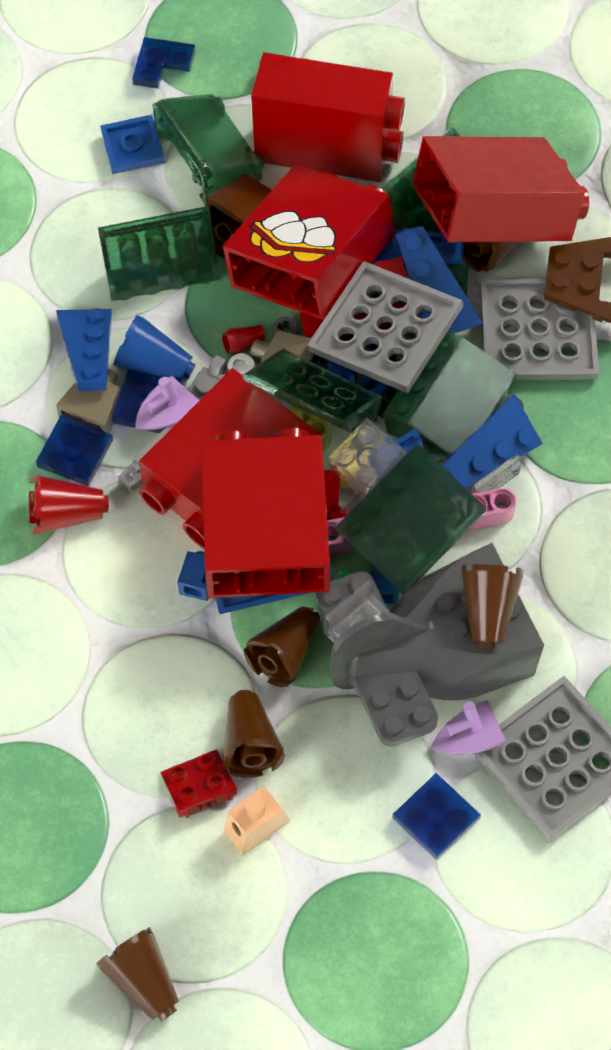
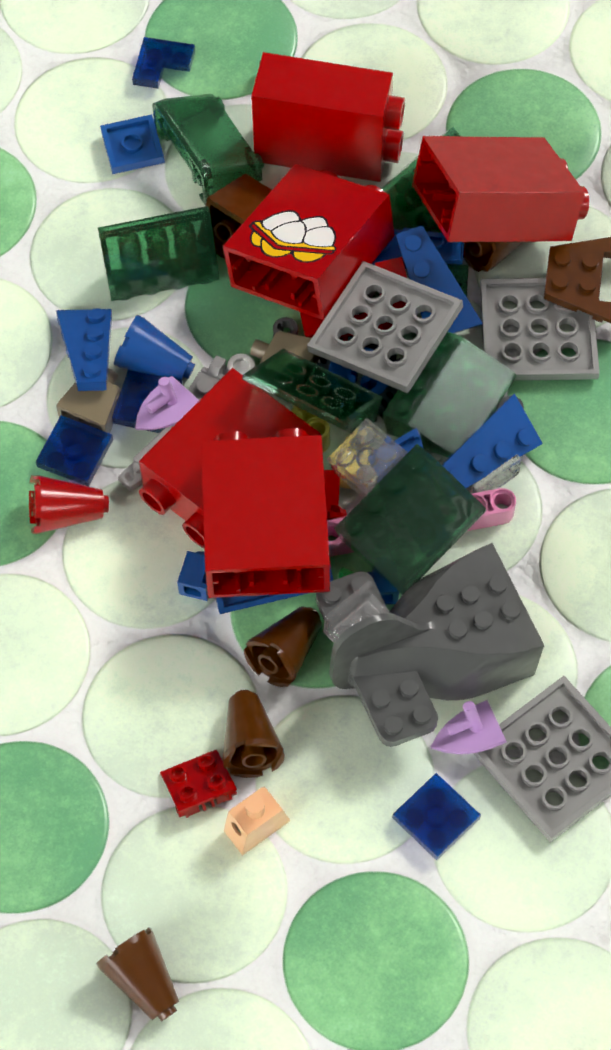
(241, 338): red cone -> none
(490, 601): reddish brown cone -> none

